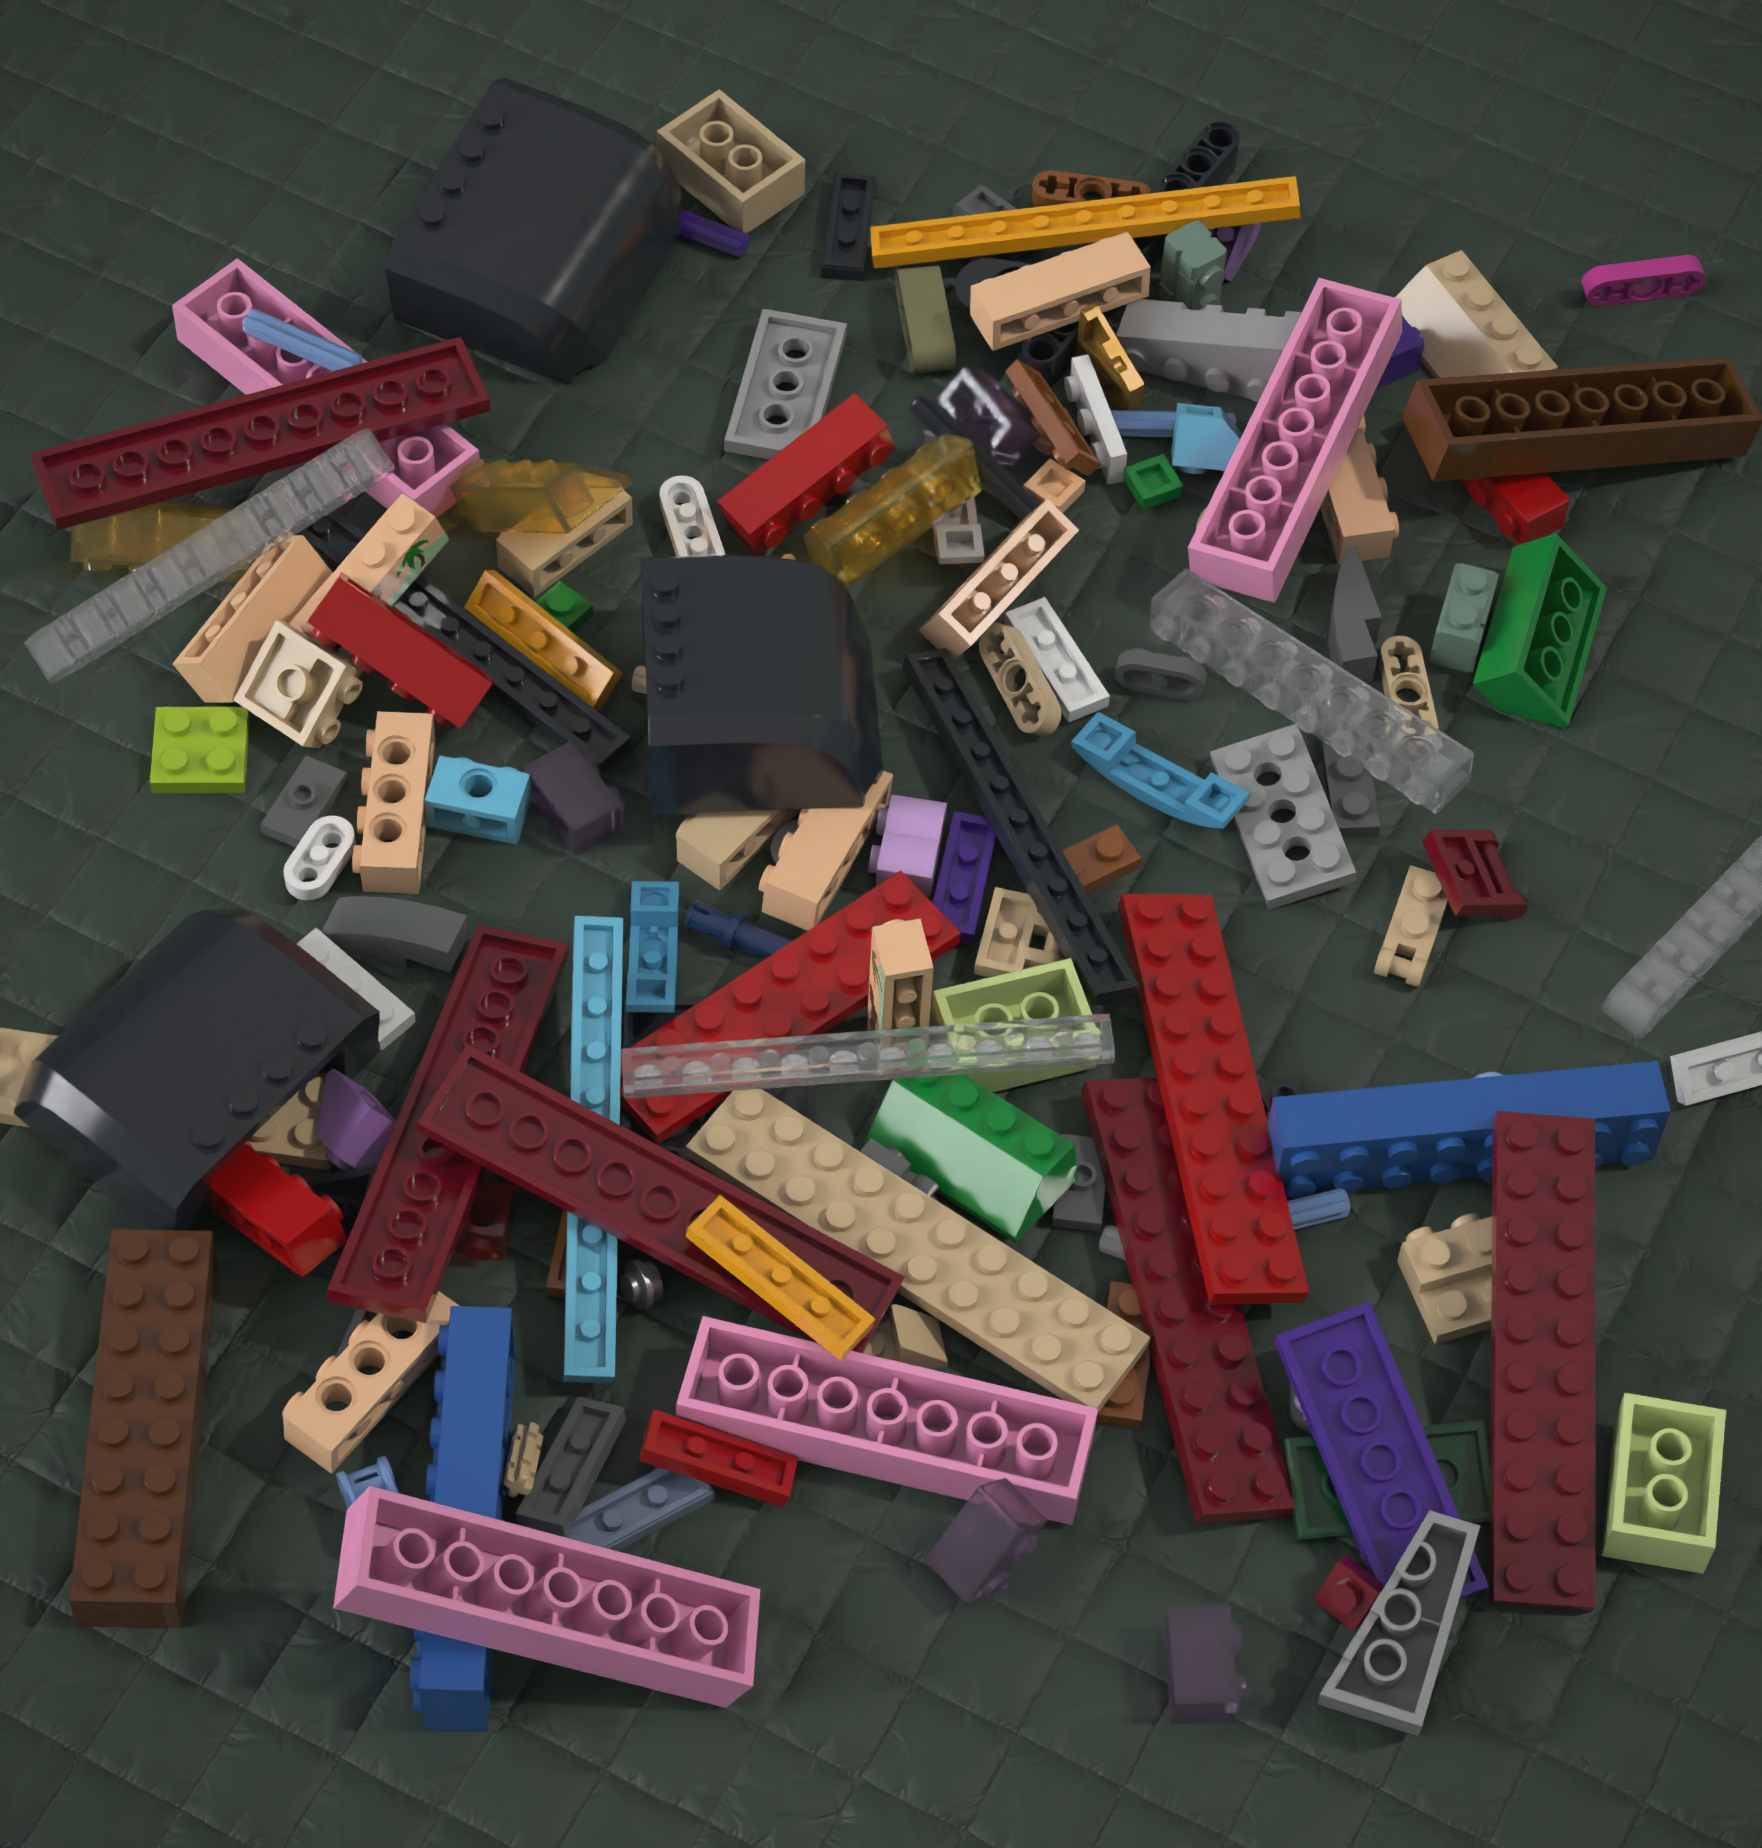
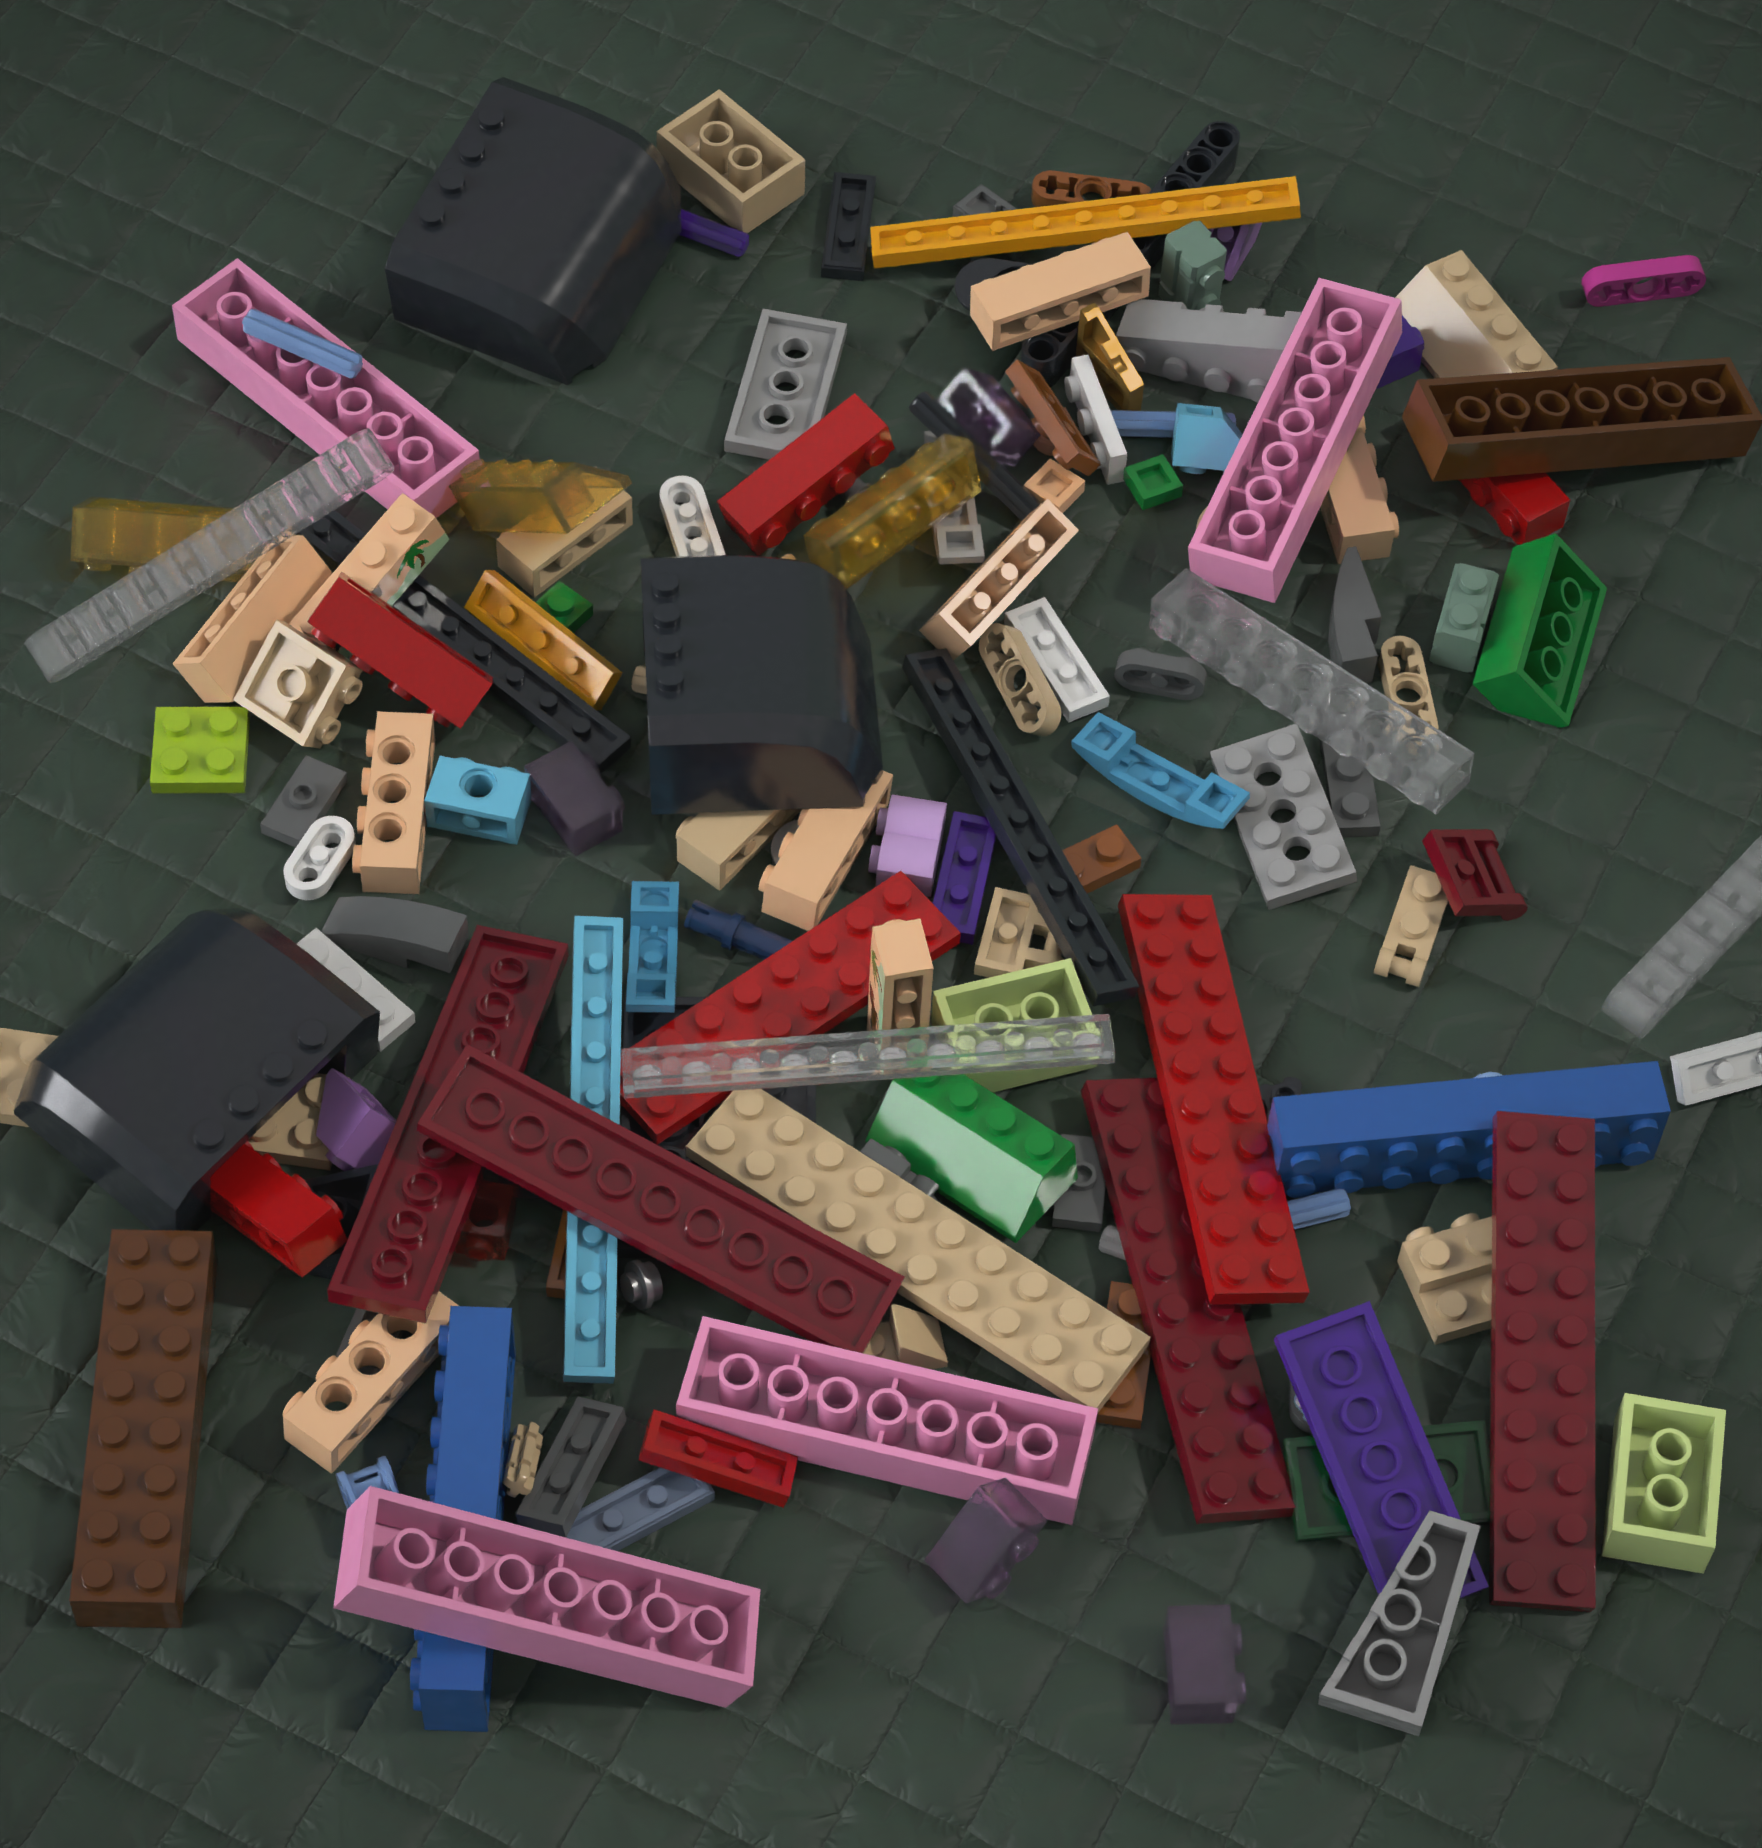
(257, 432): dark red plate -> none
(780, 1277): light orange plate -> none
(925, 319): olive beam -> none
(1349, 1593): dark red plate -> none

